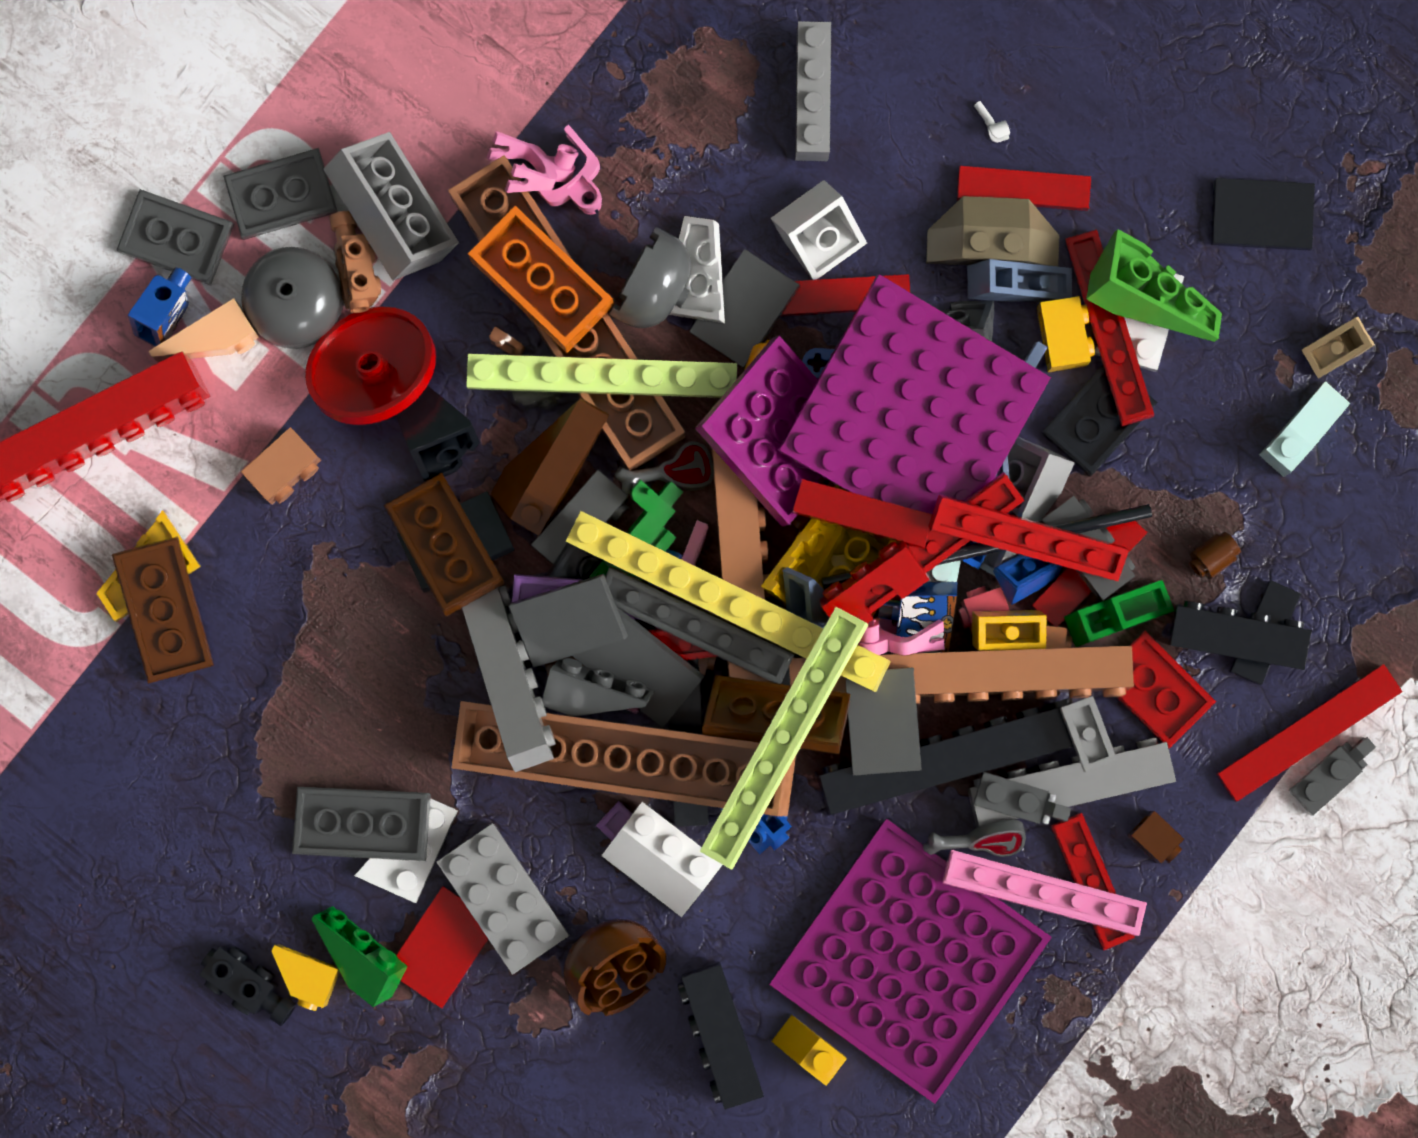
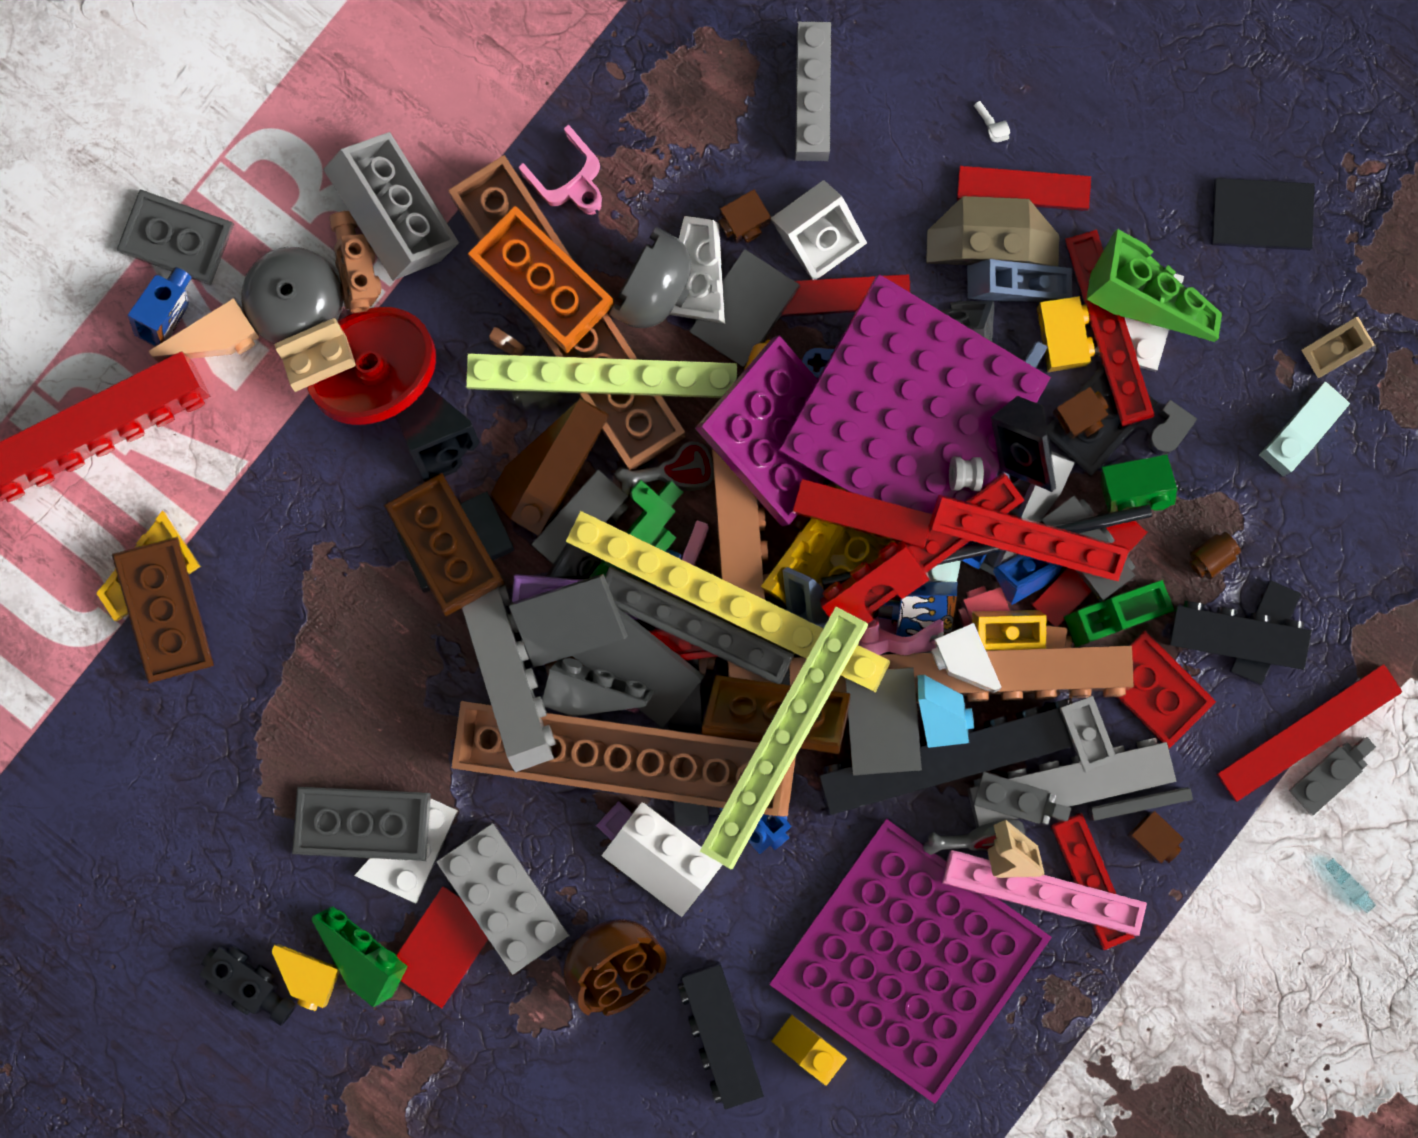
(280, 194): dark grey tile -> none
(282, 467): nougat brick -> none
(315, 354): none -> tan bracket
(549, 168): bright pink piece -> none
(744, 218): none -> reddish brown brick
(943, 713): none -> medium azure slope
(966, 473): none -> light grey wheel
(966, 658): none -> white slope
(1014, 853): none -> tan slope
(1024, 442): none -> black slope
(1082, 413): none -> reddish brown brick
(1139, 484): none -> green brick
(1140, 803): none -> dark grey tile
(1169, 435): none -> dark grey leg
(1350, 886): none -> clear light blue animal

